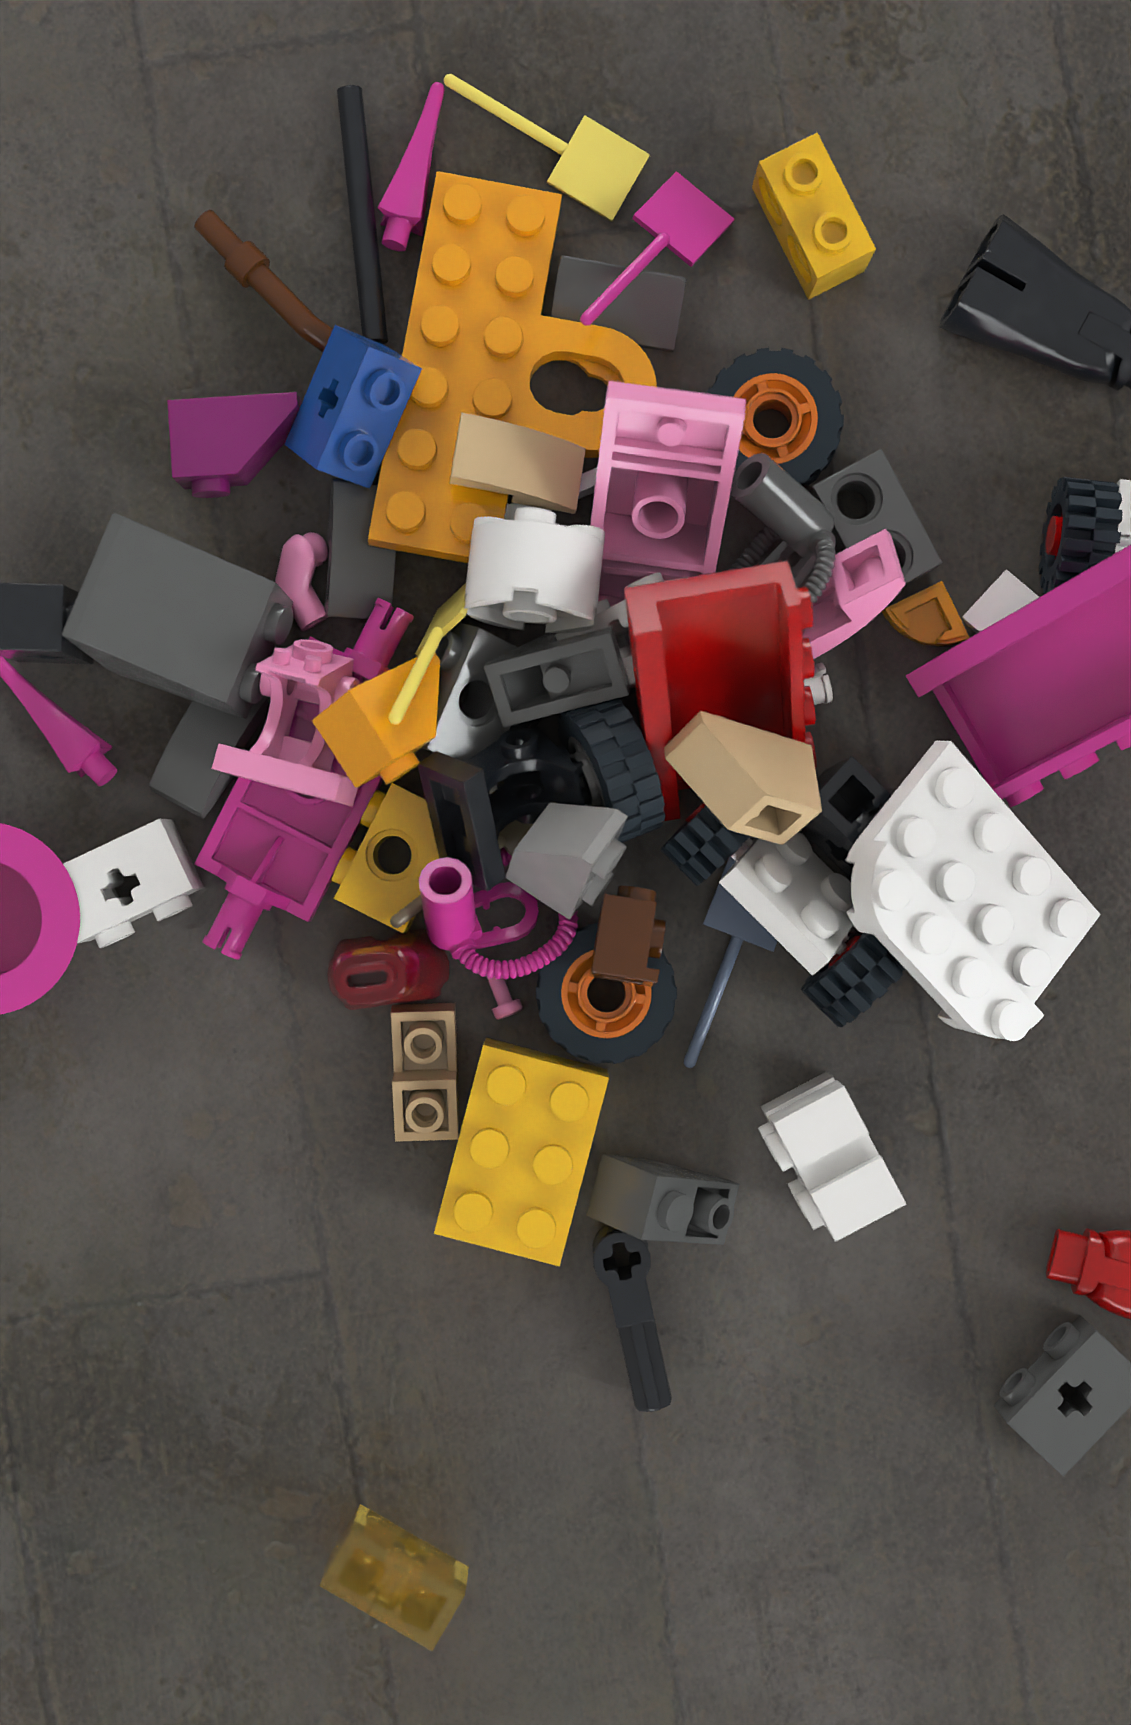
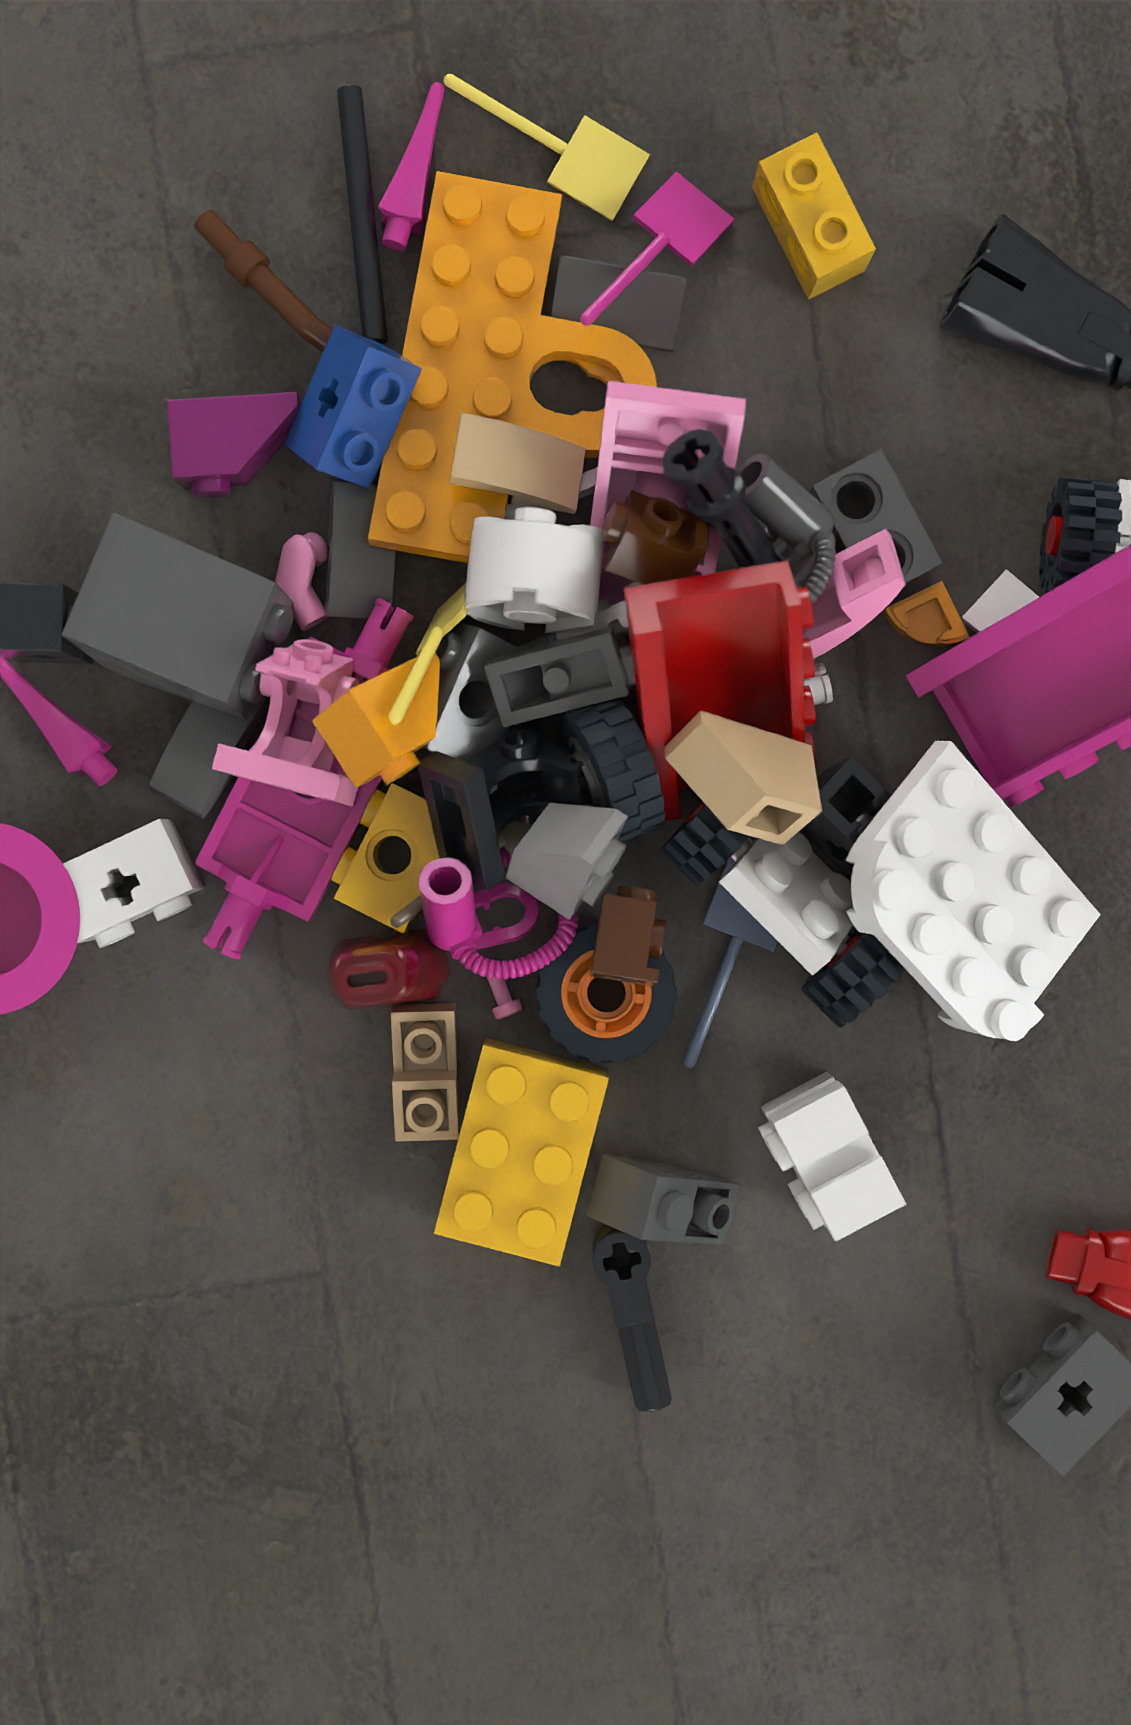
(395, 1577): clear yellow brick -> none
(653, 539): none -> reddish brown brick
(717, 496): none -> black pin
(800, 393): wheel -> none

